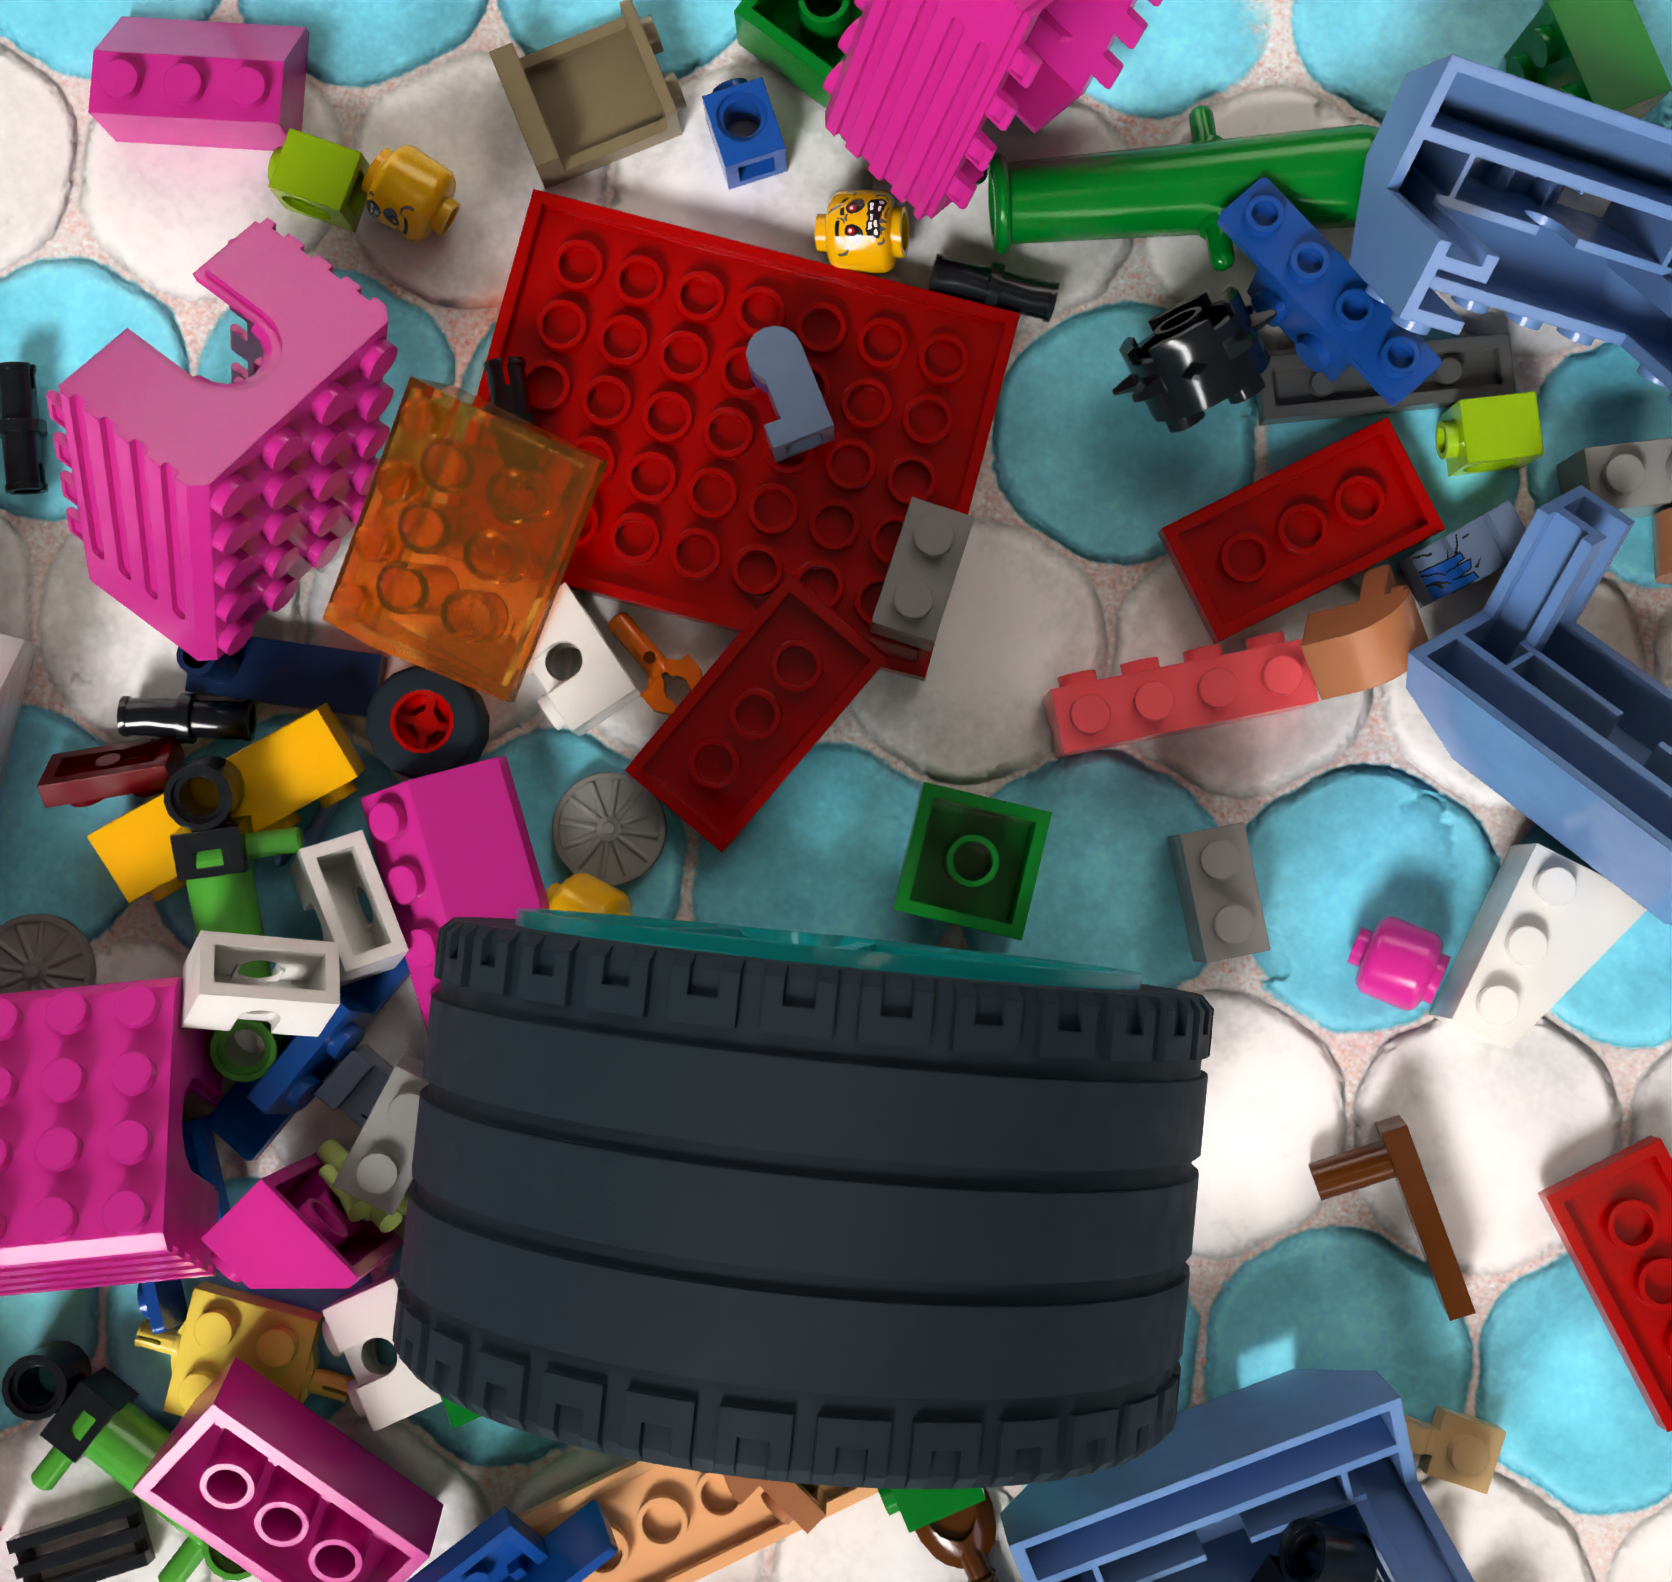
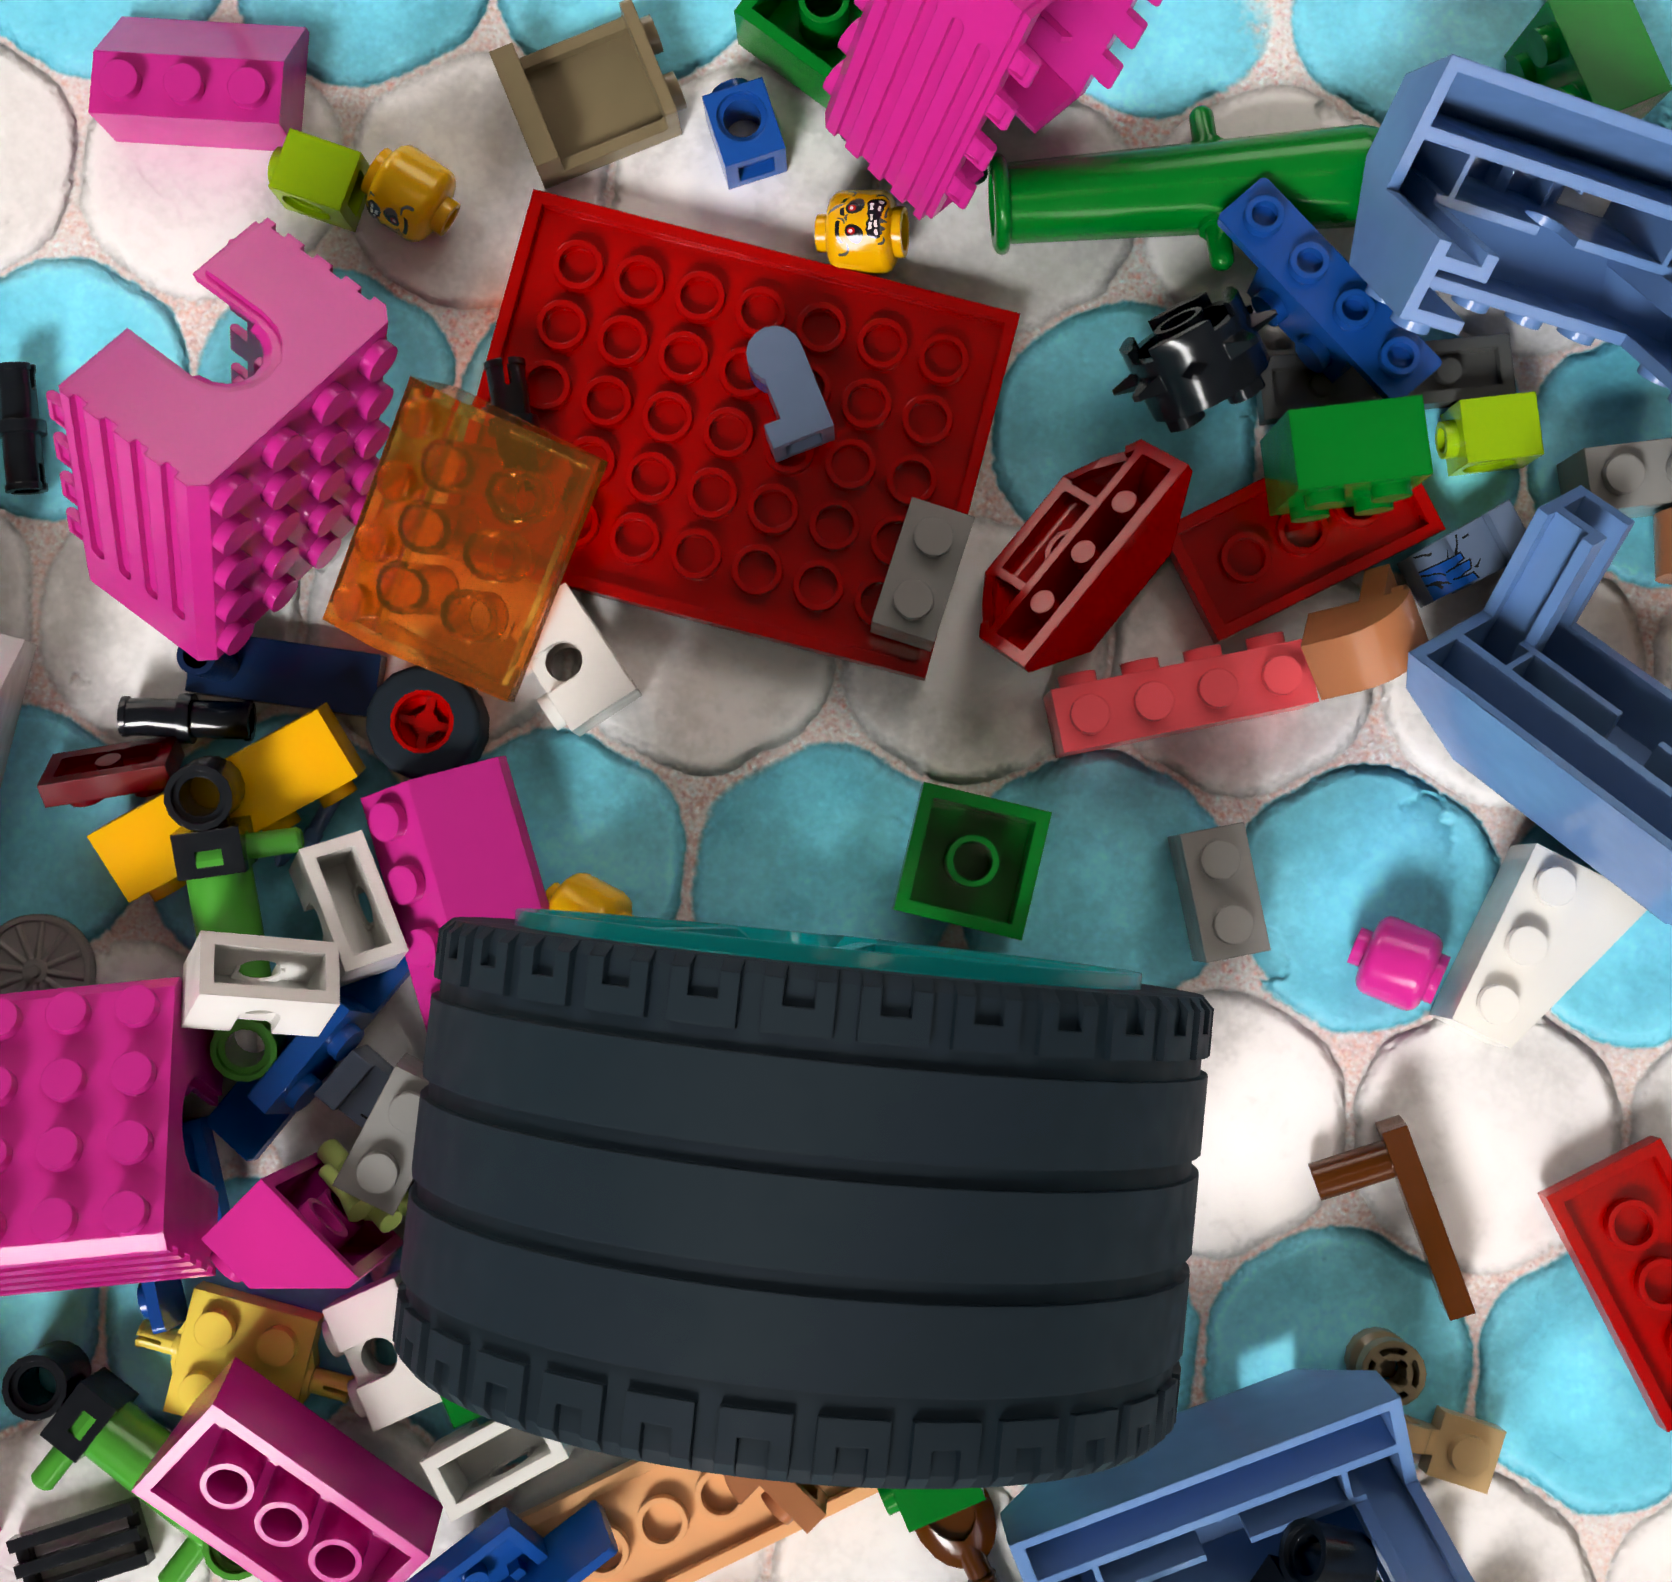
(470, 1460): none -> white brick
(609, 828): light grey wheel -> none
(653, 663): orange bar -> none
(756, 712): red plate -> none
(994, 287): black pin -> none
(1083, 556): none -> red wedge
(1346, 457): none -> green brick
(1378, 1350): none -> dark tan wheel

